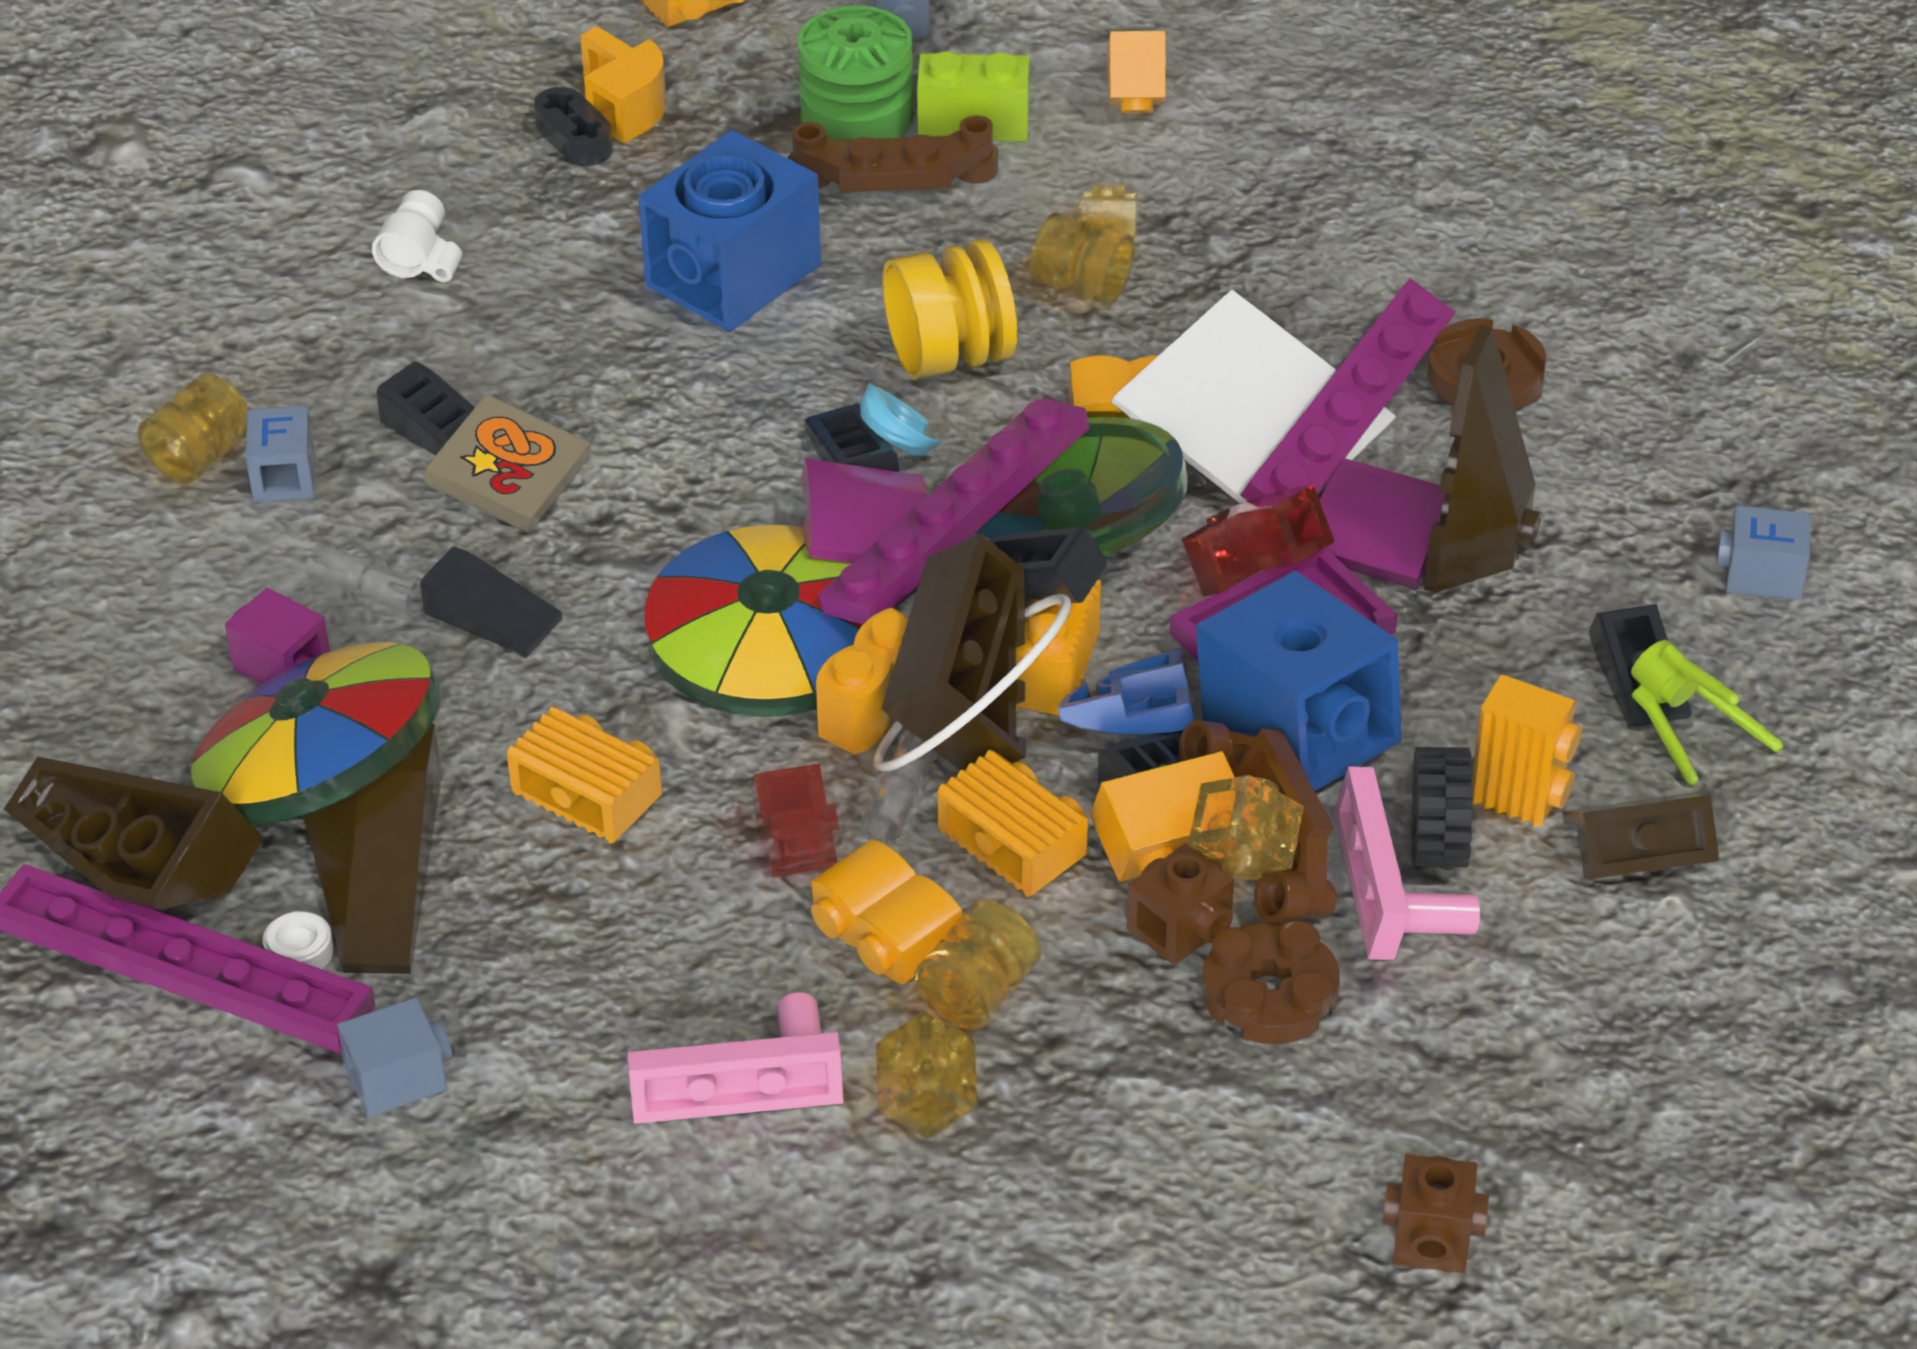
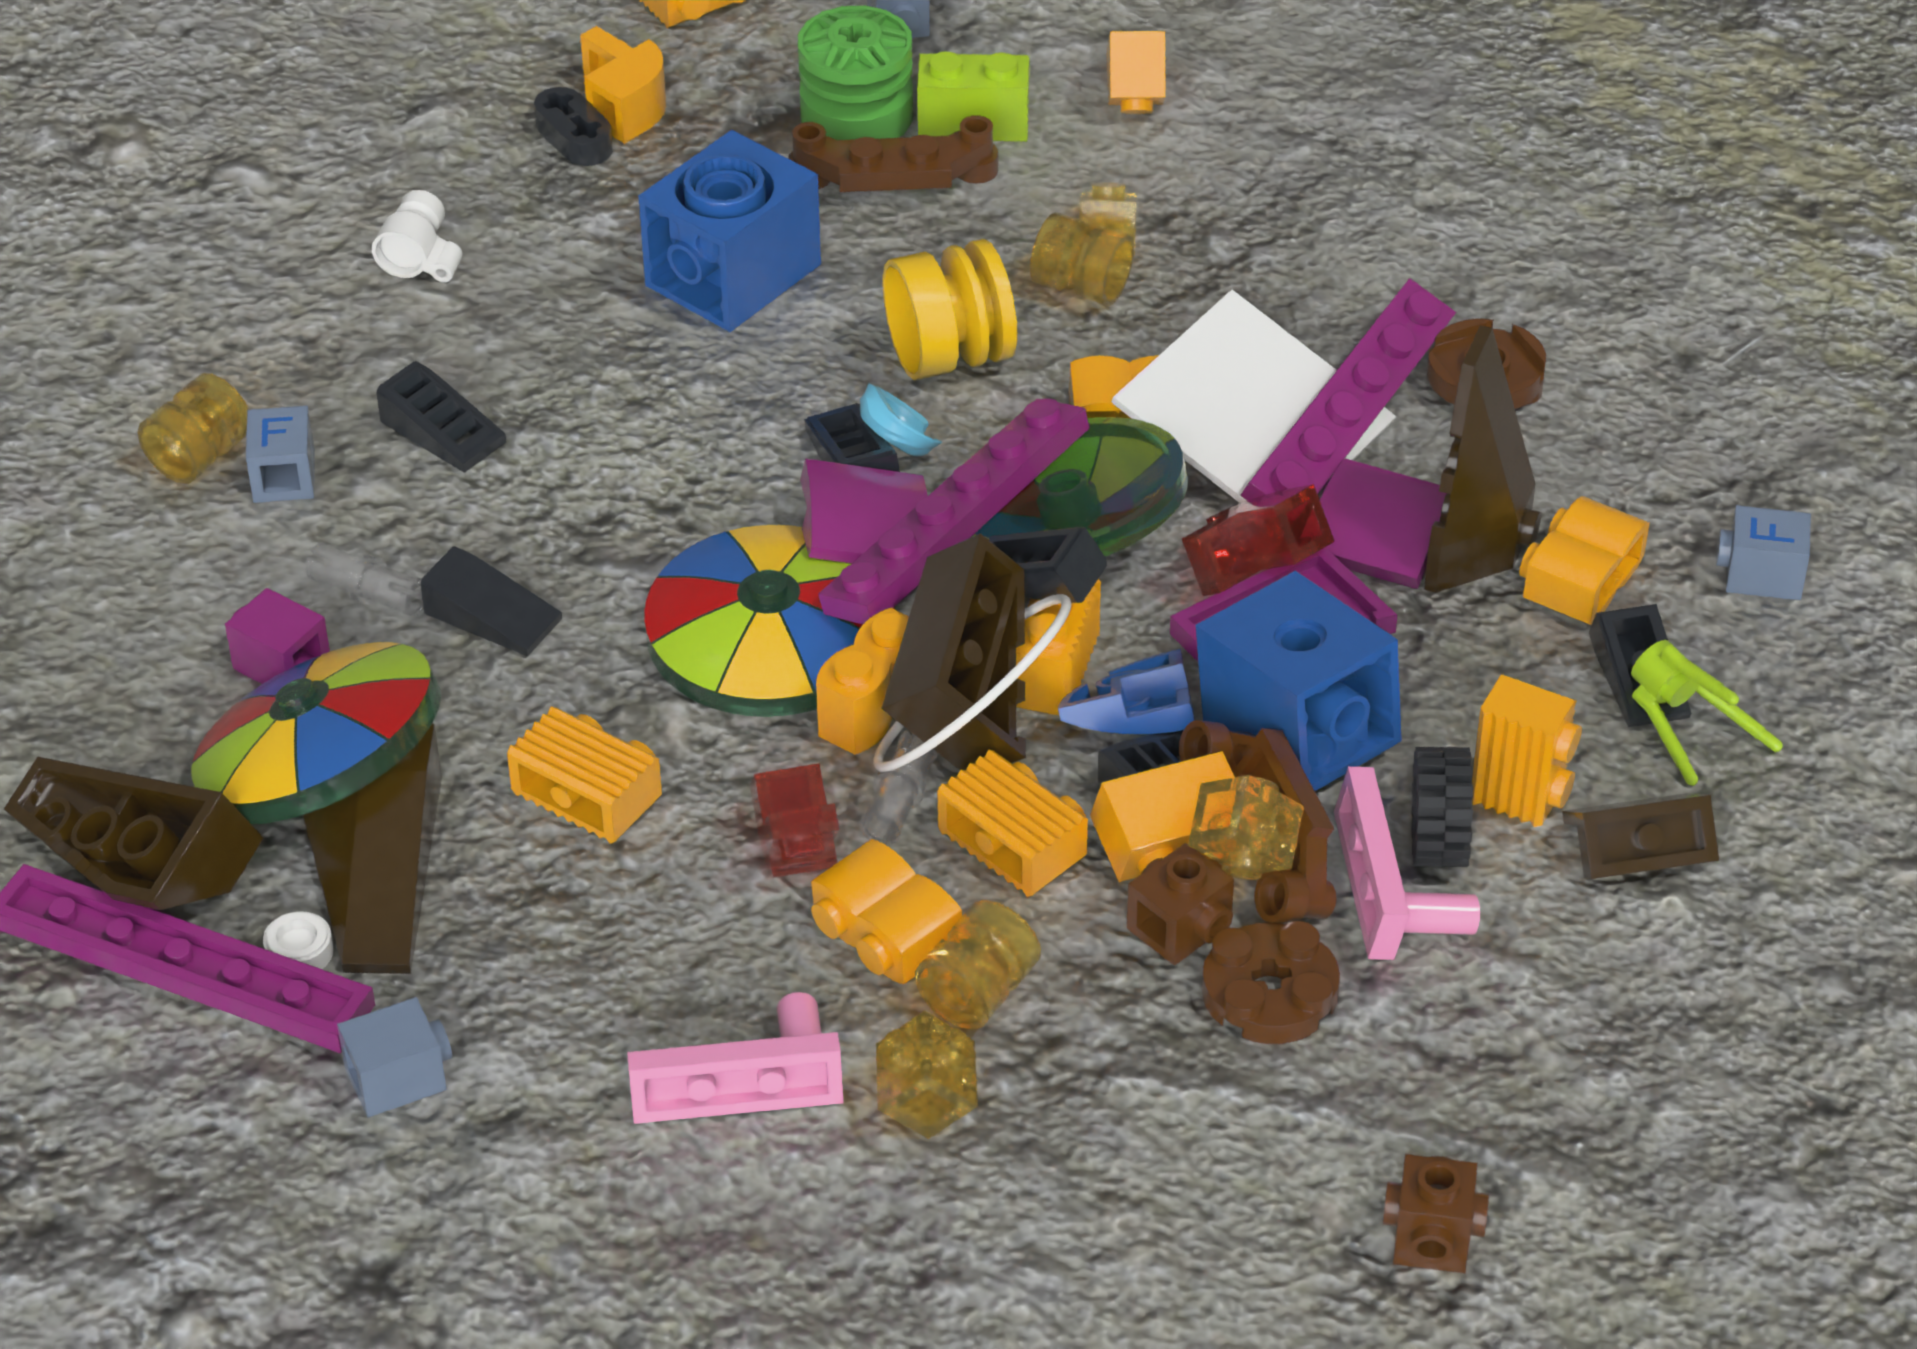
(507, 463): dark tan tile -> none
(1583, 559): none -> light orange brick

